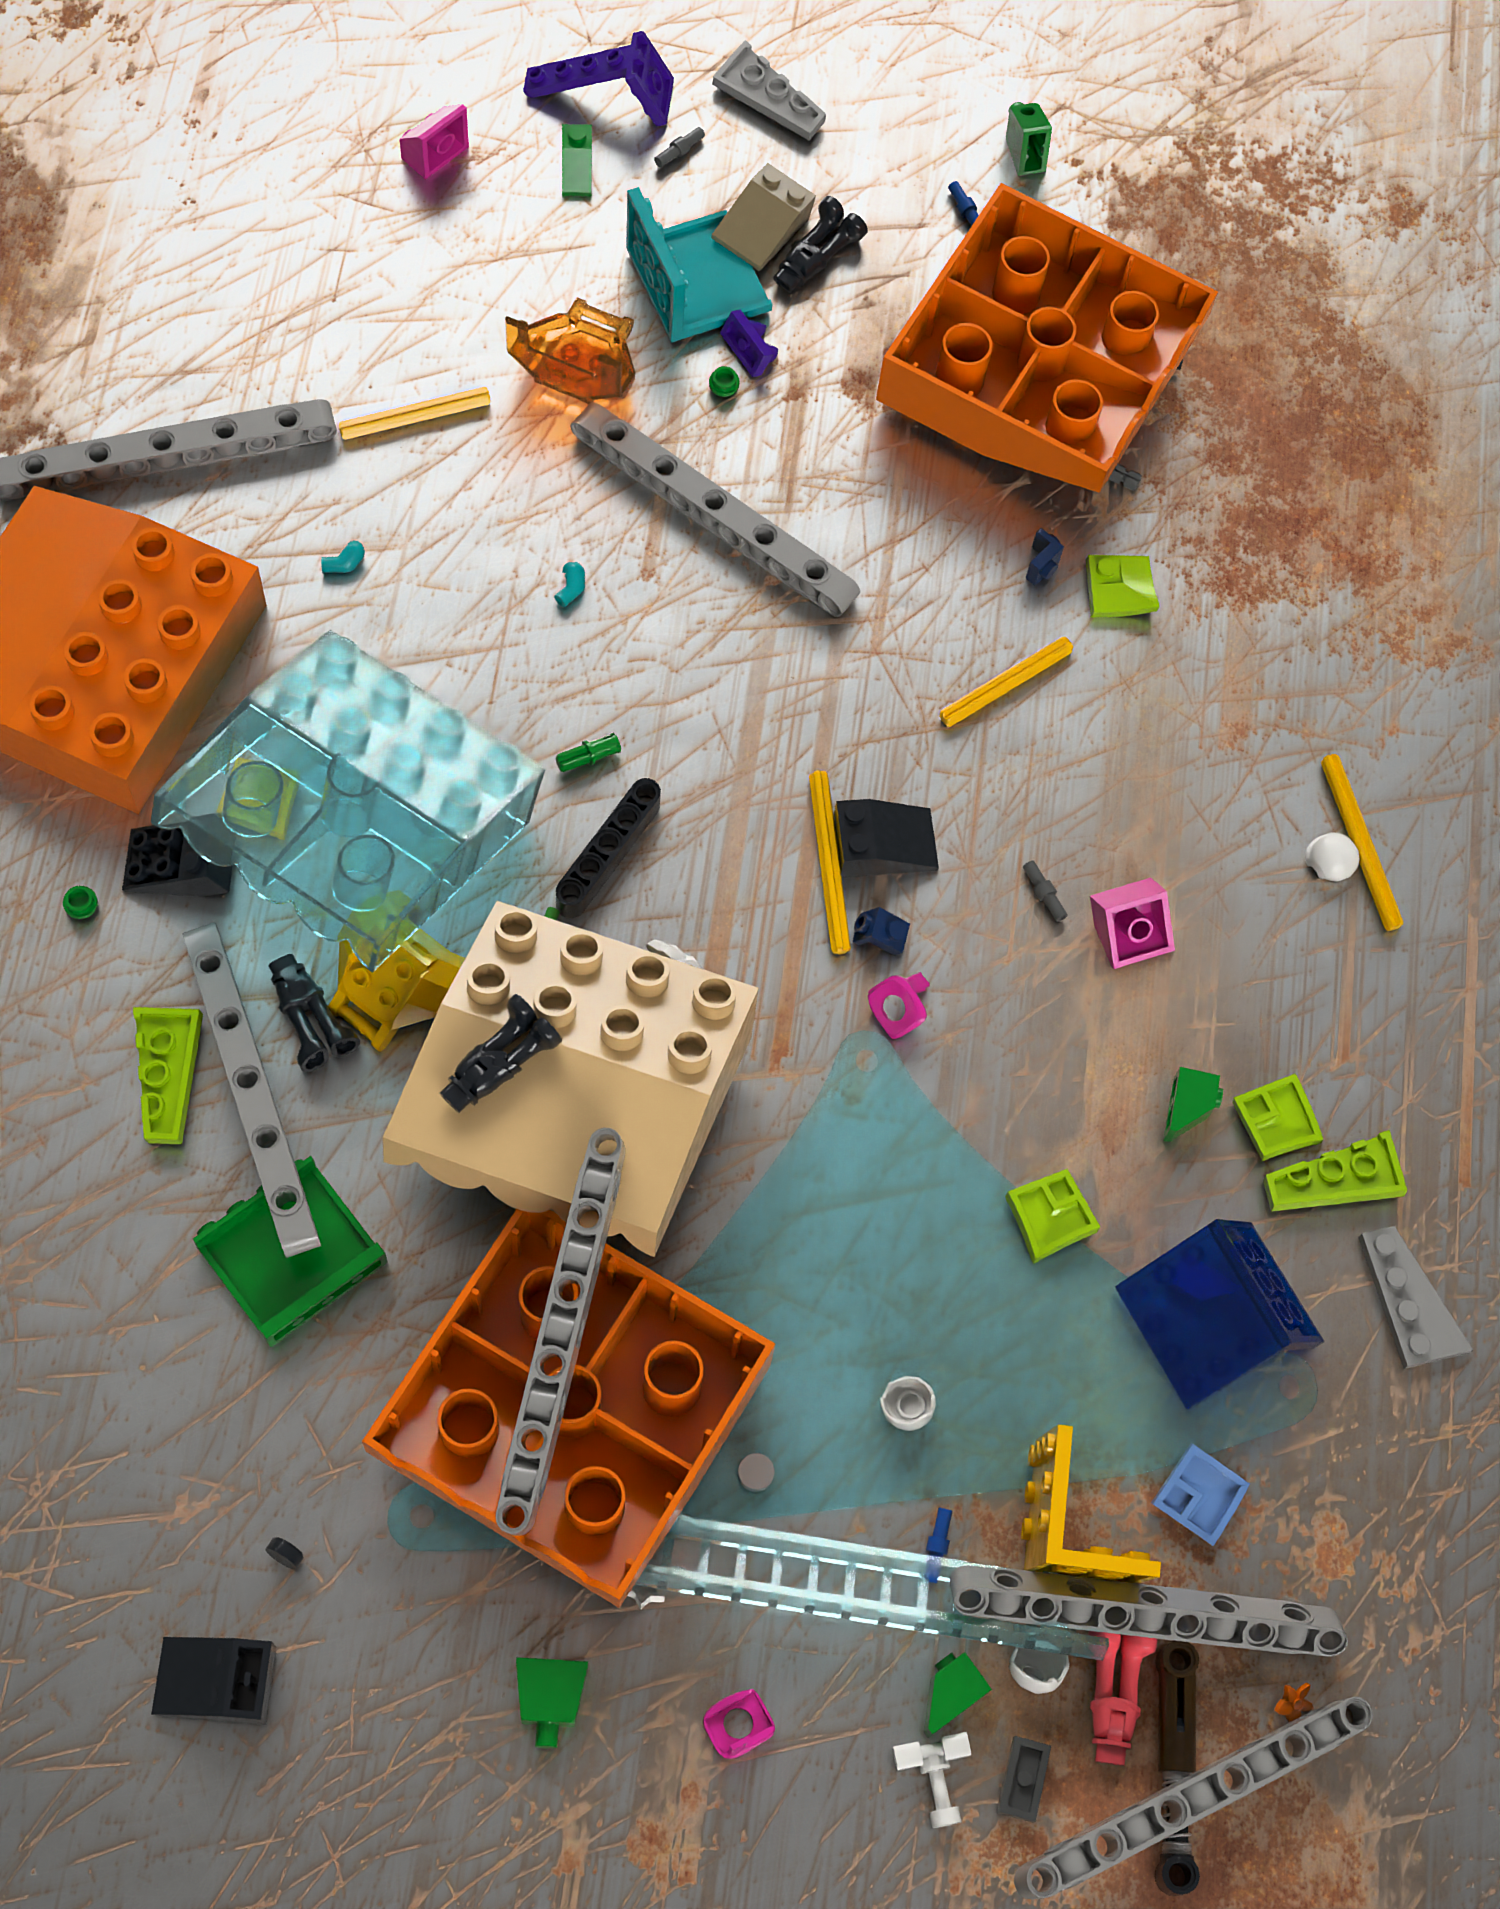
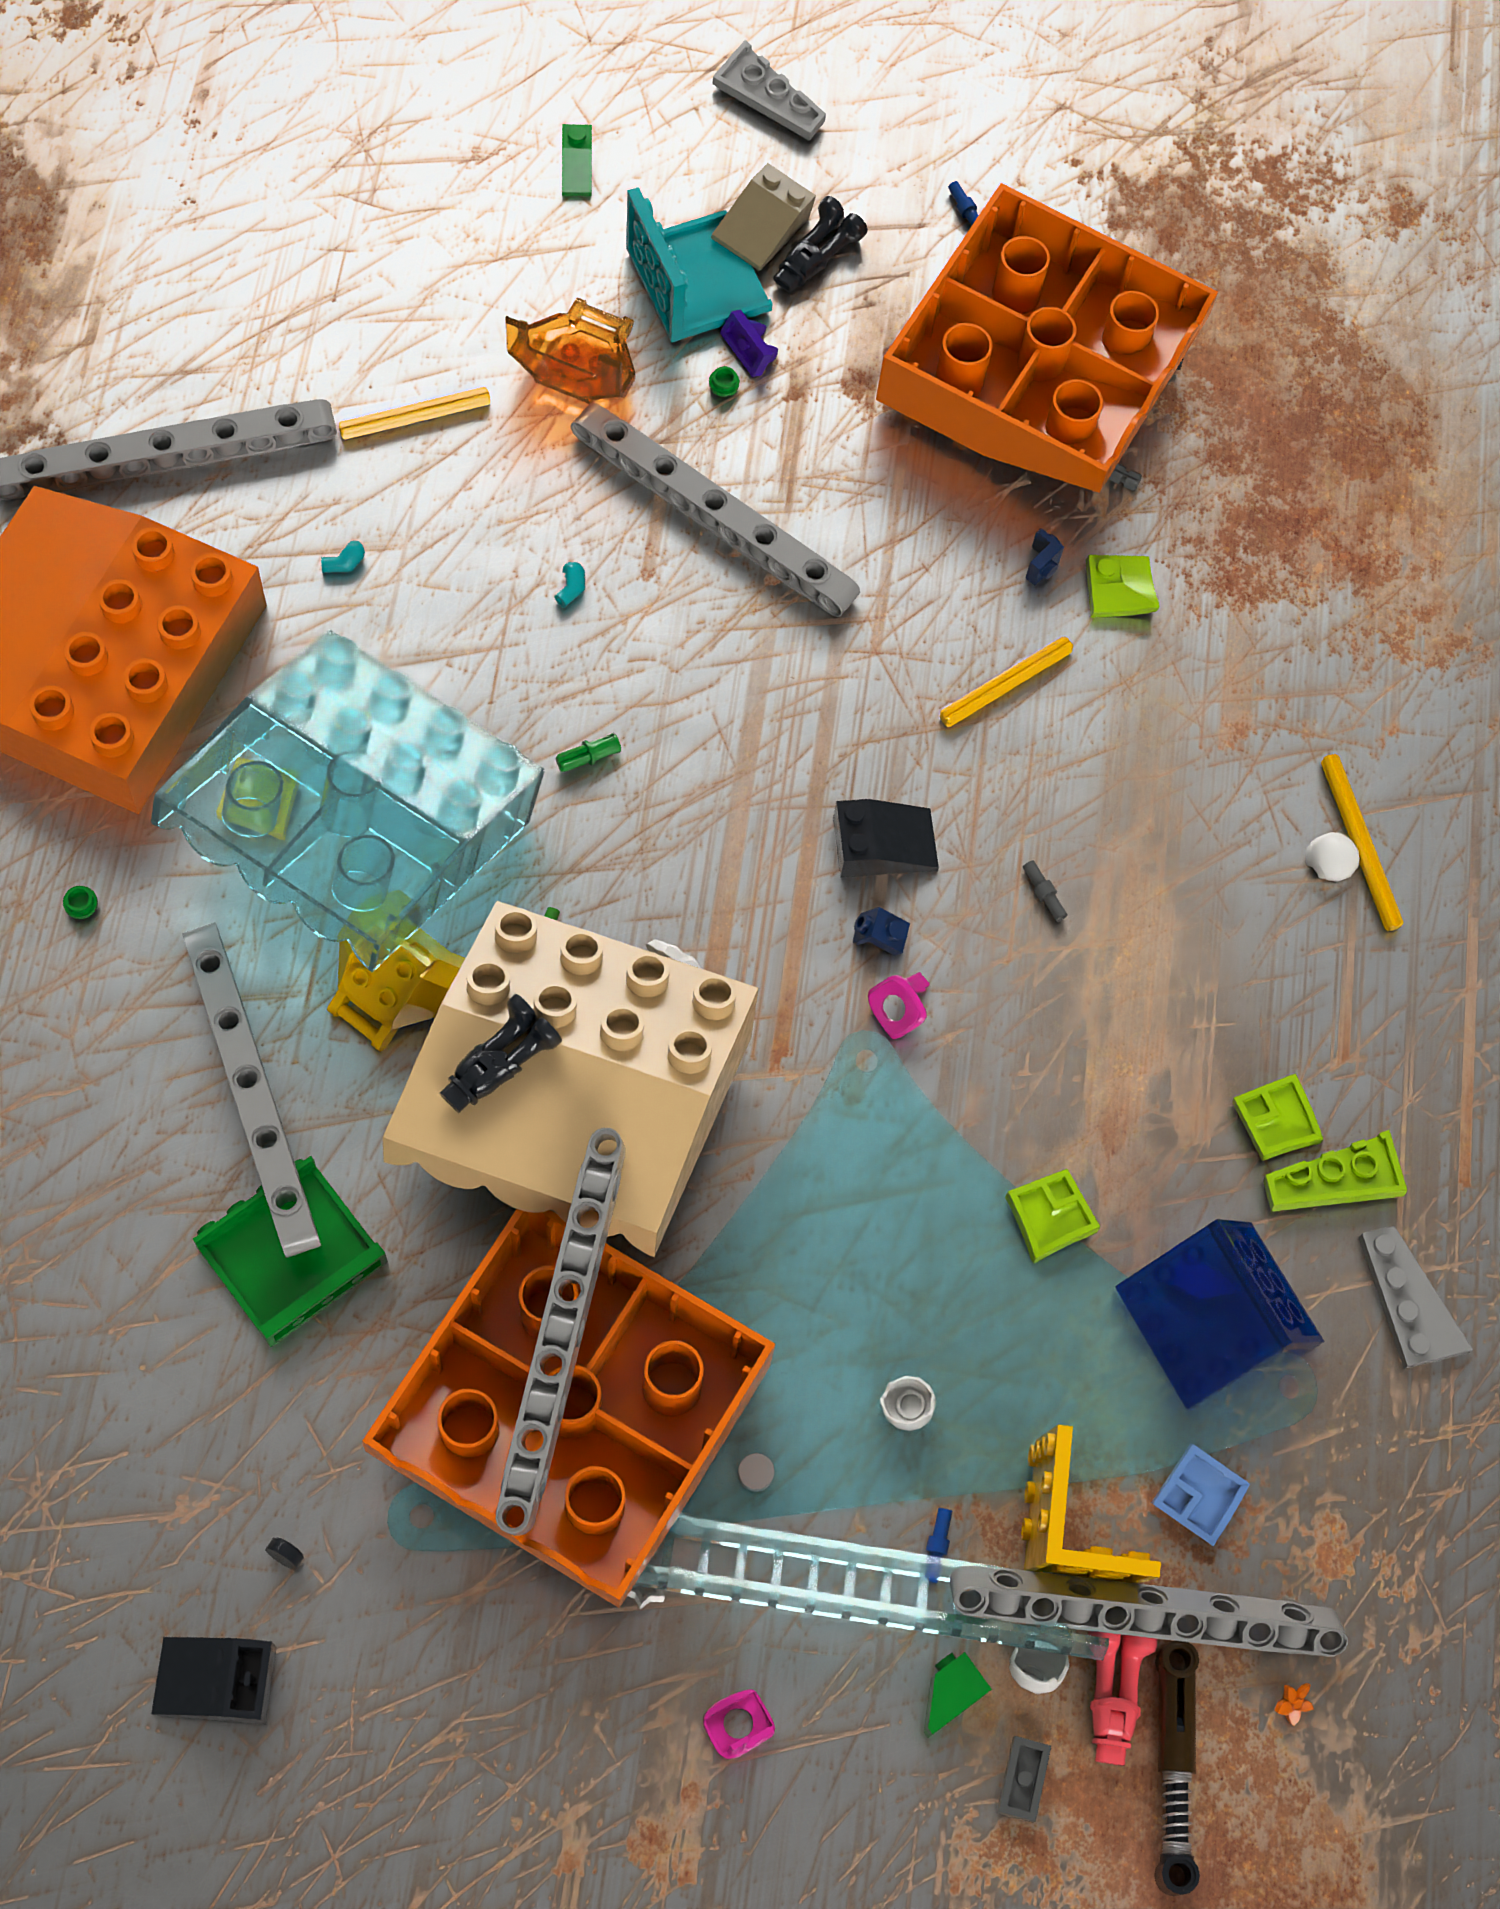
(167, 864): black slope -> none
(167, 1060): lime wing -> none
(300, 994): black piece -> none
(436, 140): dark pink slope -> none
(550, 1695): green torso -> none
(607, 861): black beam -> none
(637, 63): dark purple bracket -> none
(679, 147): dark grey bar -> none
(829, 862): yellow axle -> none
(933, 1760): white bar -> none
(1028, 130): green torso -> none
(1133, 922): dark pink slope -> none
(1191, 1101): green slope -> none
(1193, 1798): light grey beam -> none

